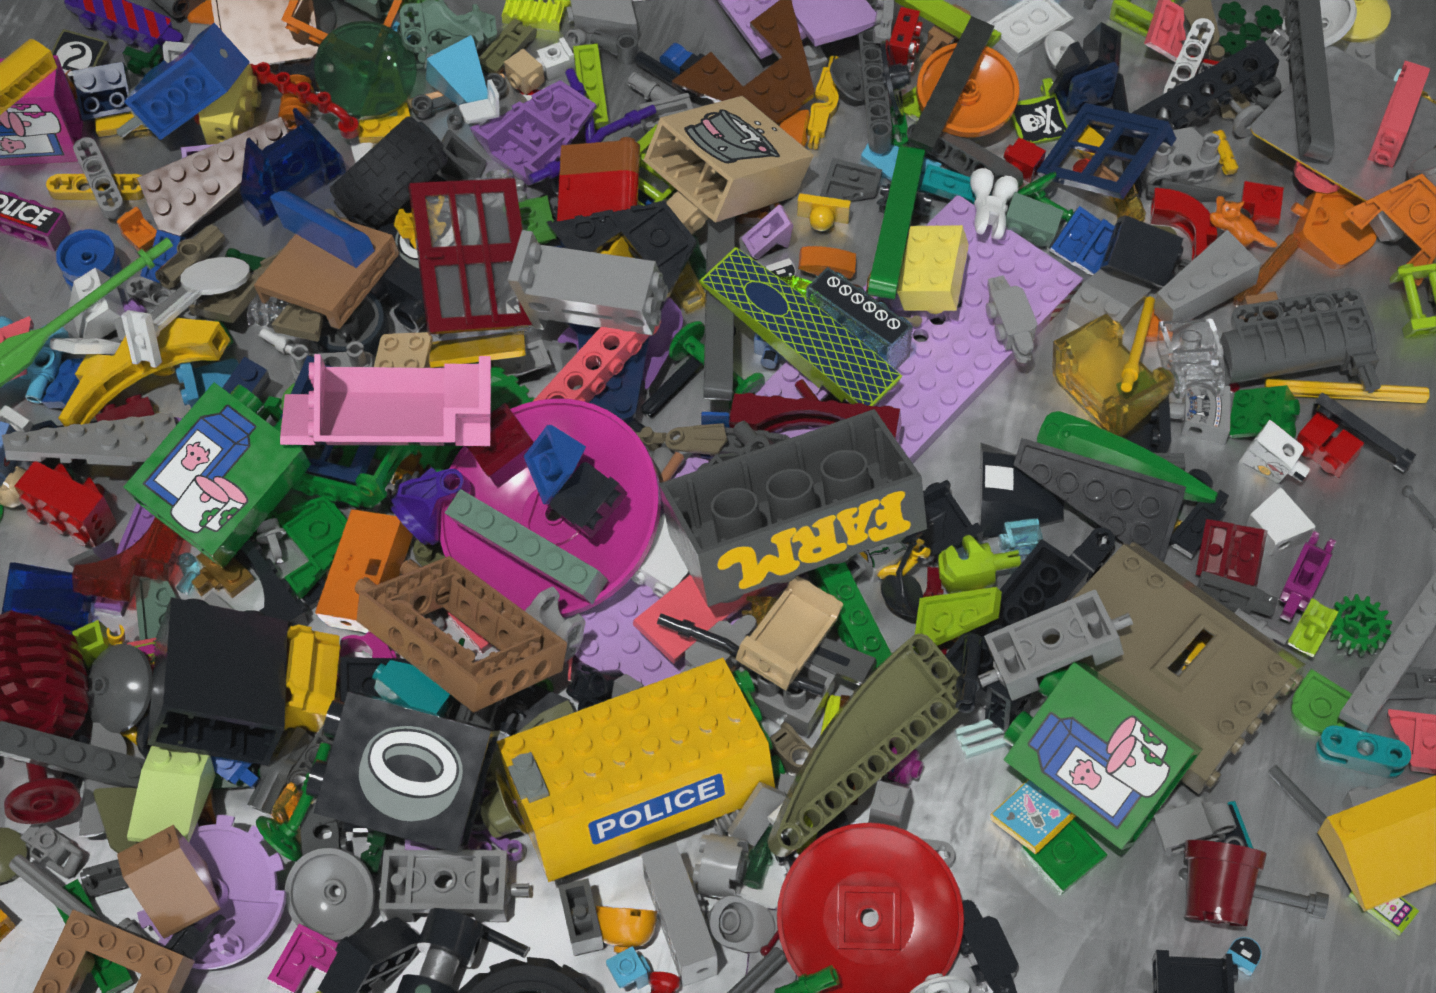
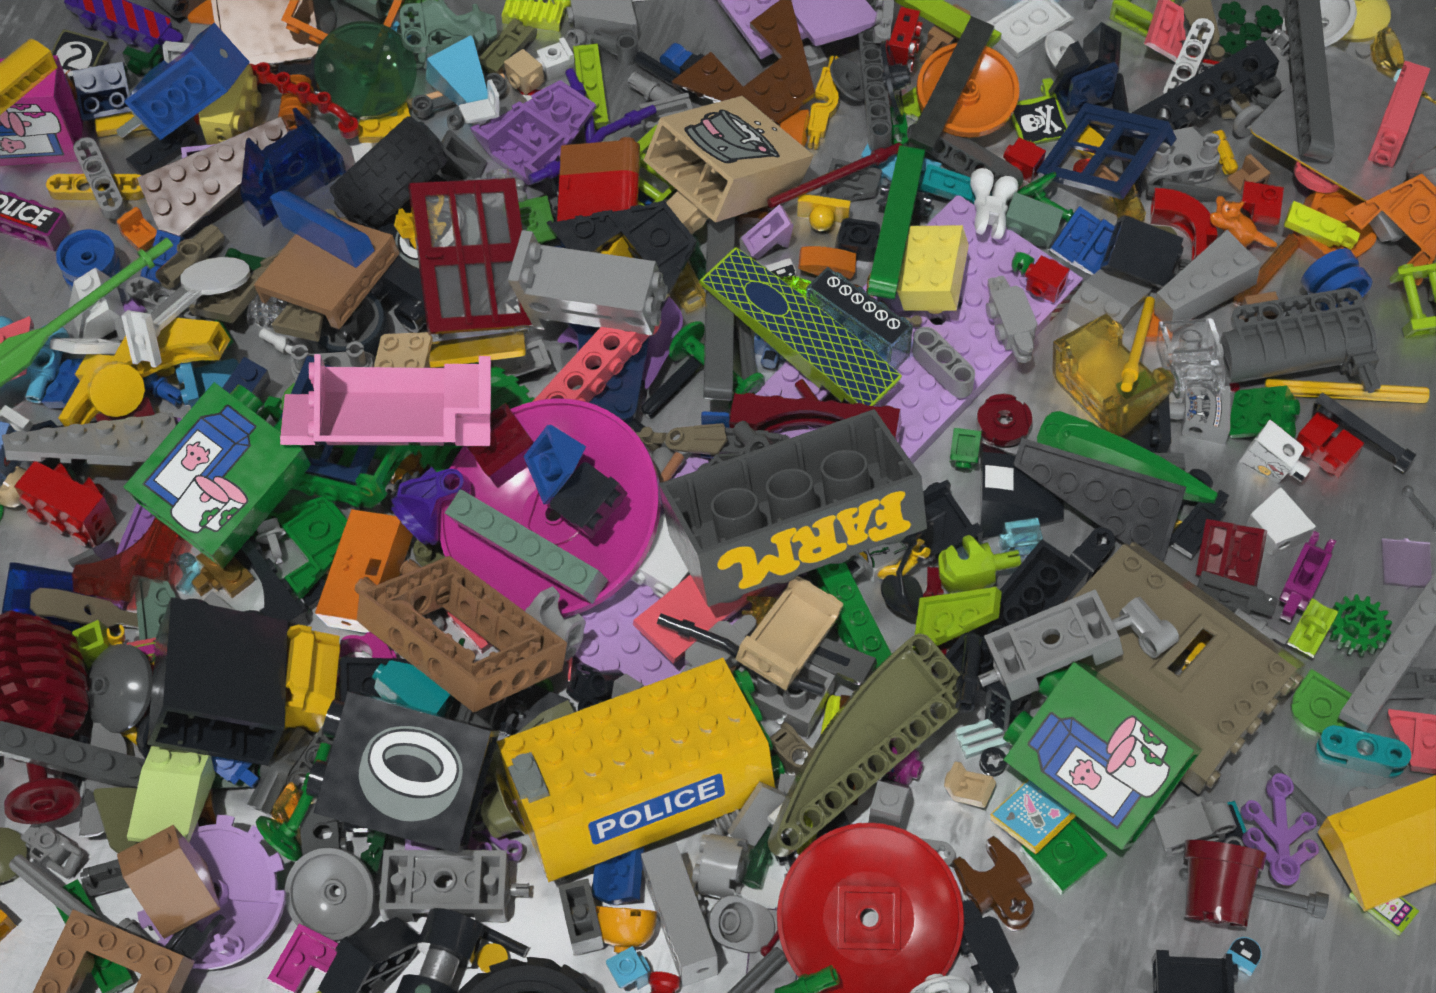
(71, 607): none -> dark tan piece
(116, 389): none -> yellow tile
(162, 151): none -> black hinge
(162, 388): none -> blue pin
(490, 955): none -> yellow tile
(618, 878): none -> blue bracket
(746, 348): none -> dark grey axle
(859, 238): none -> black piece
(877, 157): none -> dark red bar
(945, 373): none -> light grey beam
(965, 447): none -> green bracket
(968, 786): none -> tan bracket
(990, 769): none -> black bush
(999, 887): none -> reddish brown piece
(1004, 434): none -> dark red plate
(1021, 262): none -> green hinge
(1046, 278): none -> red brick
(1153, 633): none -> light grey piece
(1251, 171): none -> medium nougat panel
(1278, 789): none -> medium lavender plant
(1319, 226): none -> neon yellow hinge
(1336, 271): none -> blue wheel
(1387, 50): none -> clear yellow piece
(1406, 563): none -> clear purple piece

